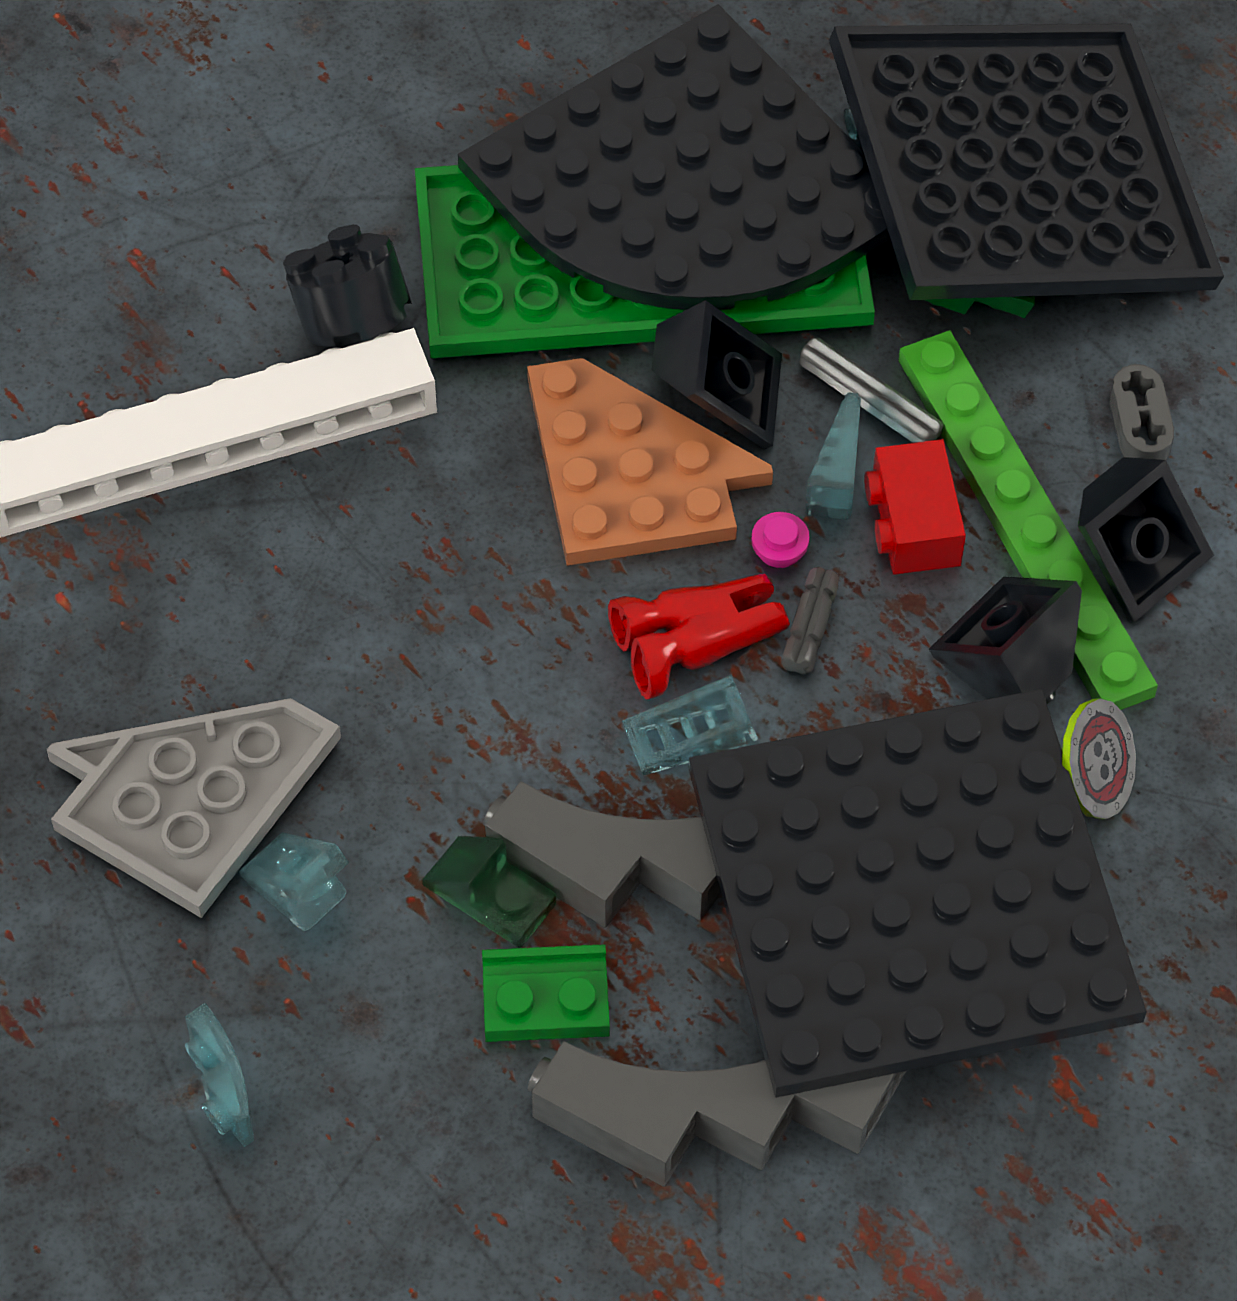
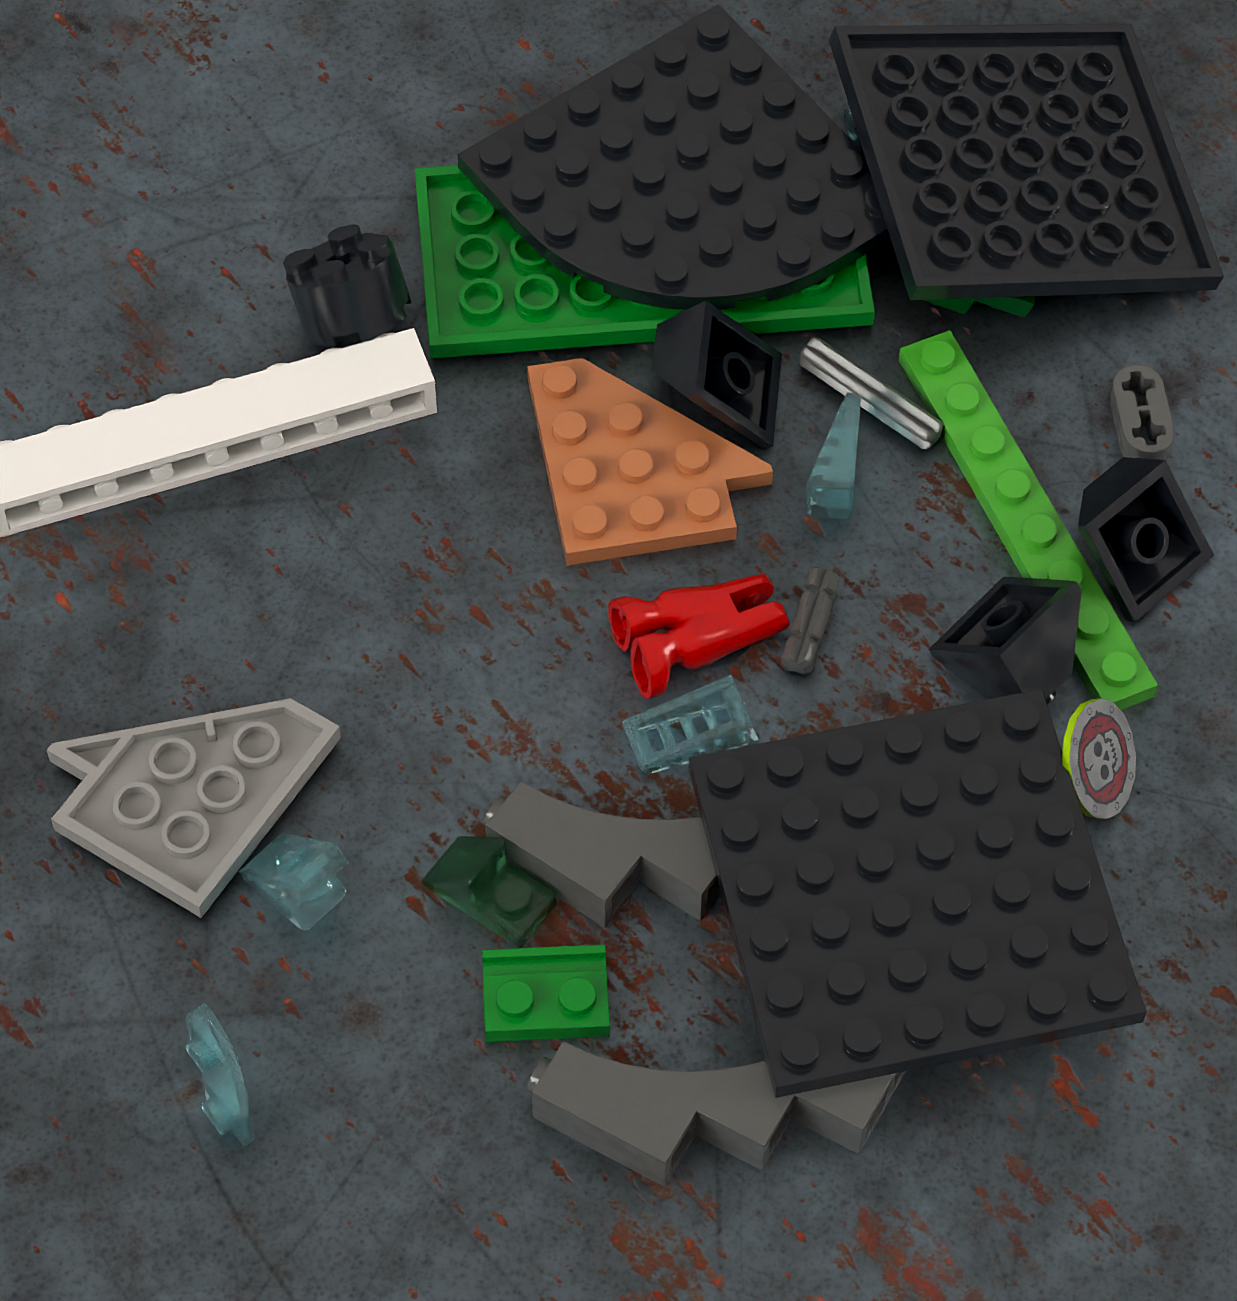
(780, 539): dark pink plate -> none
(916, 507): red brick -> none

